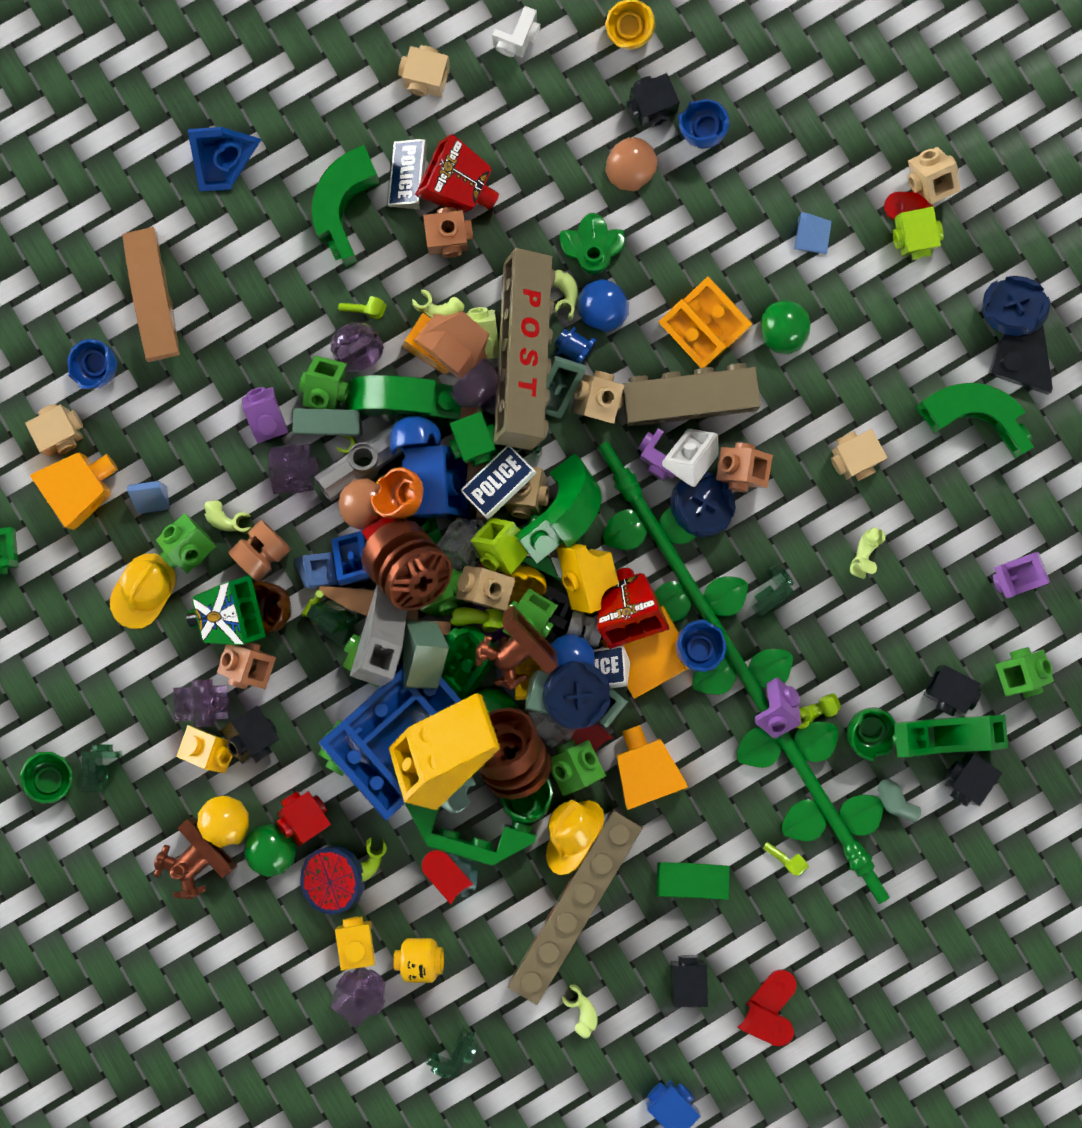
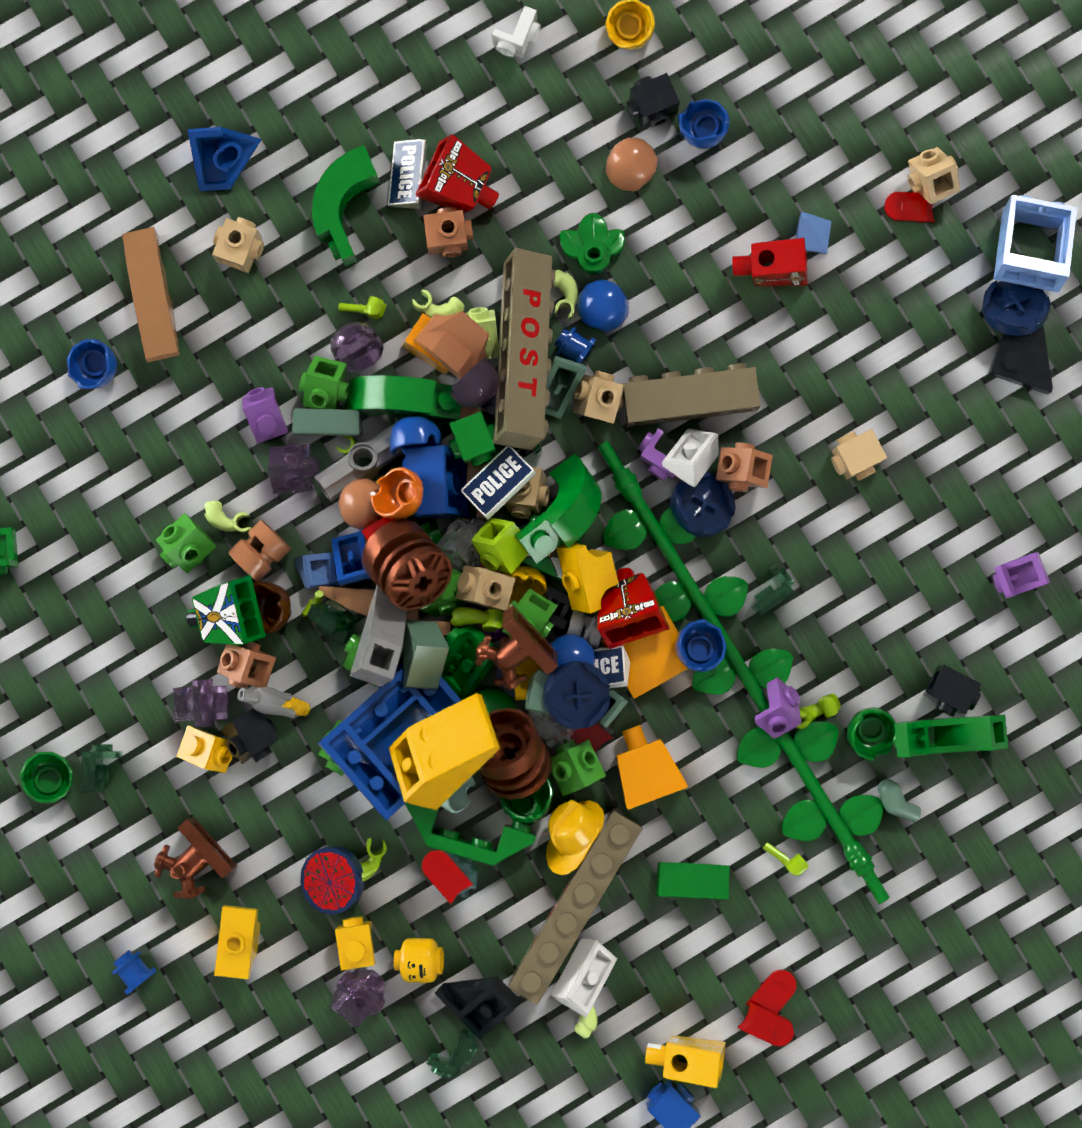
(55, 429): tan brick -> none
(75, 487): light orange torso -> none
(132, 970): none -> blue brick
(142, 591): yellow piece -> none
(149, 497): medium blue slope -> none
(223, 821): yellow hair -> none
(237, 244): none -> tan brick
(237, 942): none -> yellow brick
(269, 850): green hair -> none
(274, 702): none -> light grey piece
(302, 817): red brick -> none
(424, 71): tan brick -> none
(479, 1002): none -> black wing
(584, 976): none -> white slope
(689, 982): black brick -> none
(703, 1057): none -> yellow torso
(705, 323): light orange slope -> none
(785, 326): green hair -> none
(787, 265): none -> red torso
(868, 543): yellowish green arm -> none
(917, 233): lime brick -> none
(971, 779): black brick -> none
(982, 403): green arch -> none
(1025, 672): bright green brick -> none
(1030, 270): none -> light blue window

